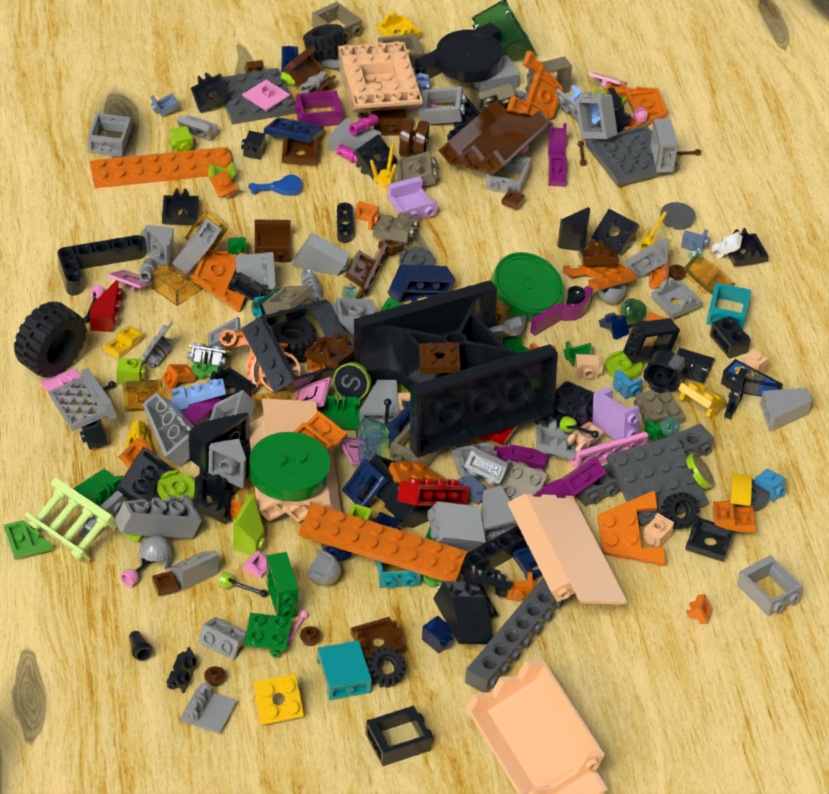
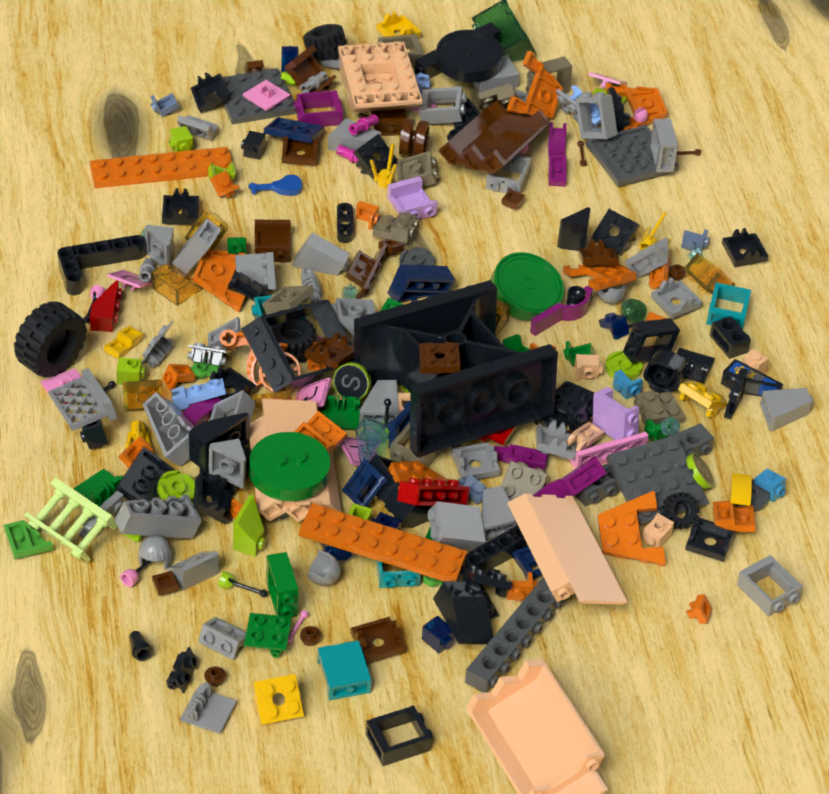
(109, 145): light grey window -> none
(255, 305): clear green hinge -> none
(255, 564): bright pink slope -> none
(337, 11): dark tan window -> none
(394, 658): black tyre -> none
(487, 465): light grey window -> none
(511, 327): light grey slope -> none
(571, 423): hinge -> none
(678, 215): dark grey tile -> none
(730, 244): white plate -> none

